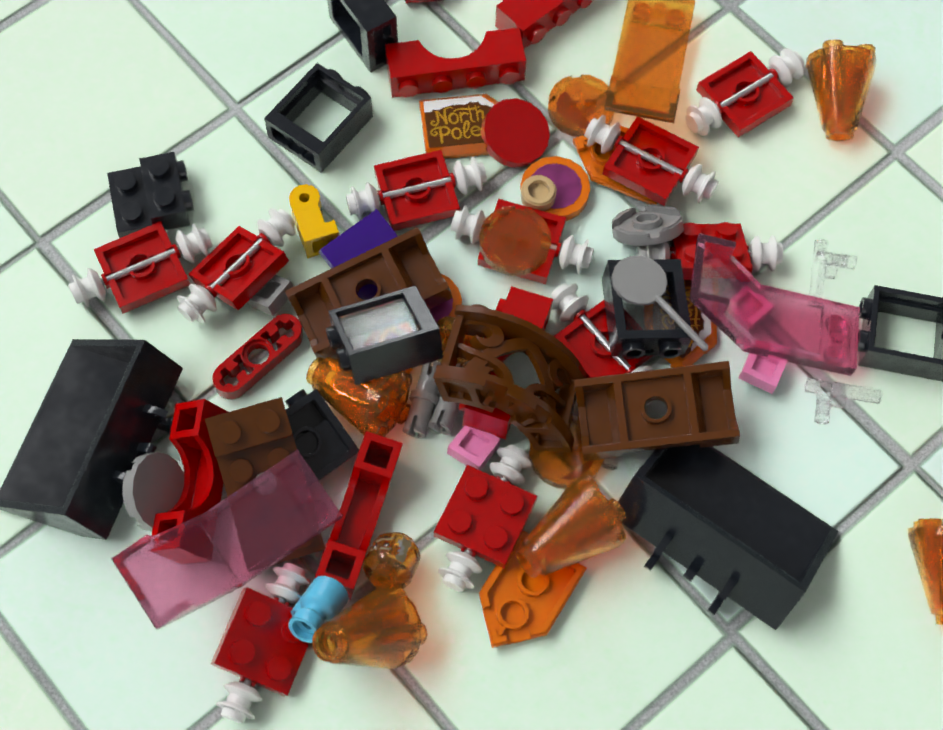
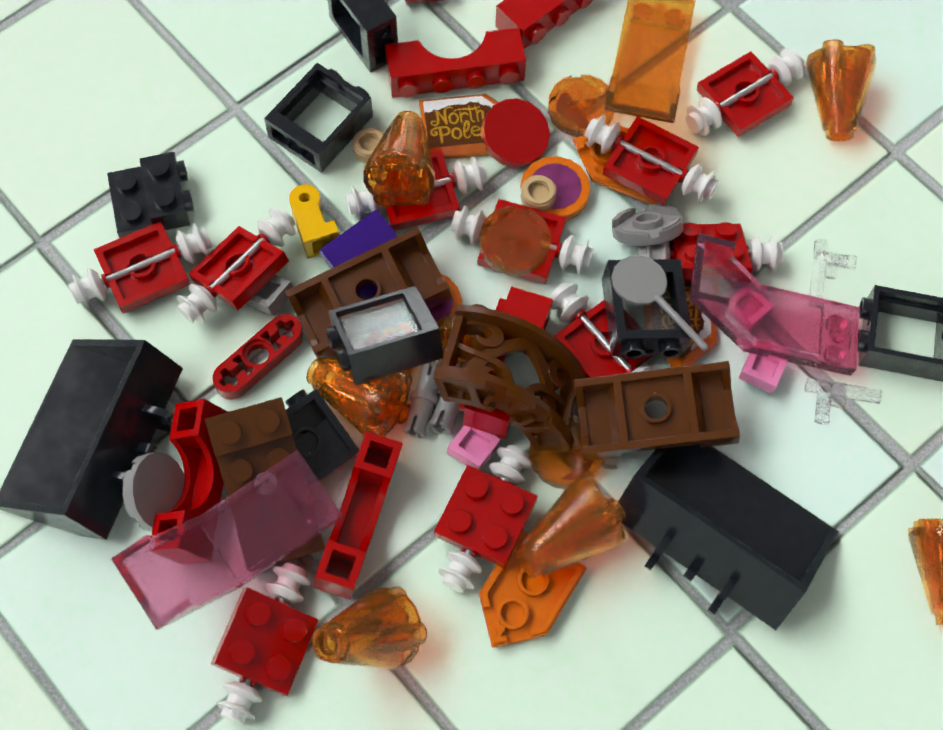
(317, 605): medium azure piece -> none
(365, 142): none -> tan tile
(392, 560): clear orange head -> none
(401, 164): none -> clear orange cone

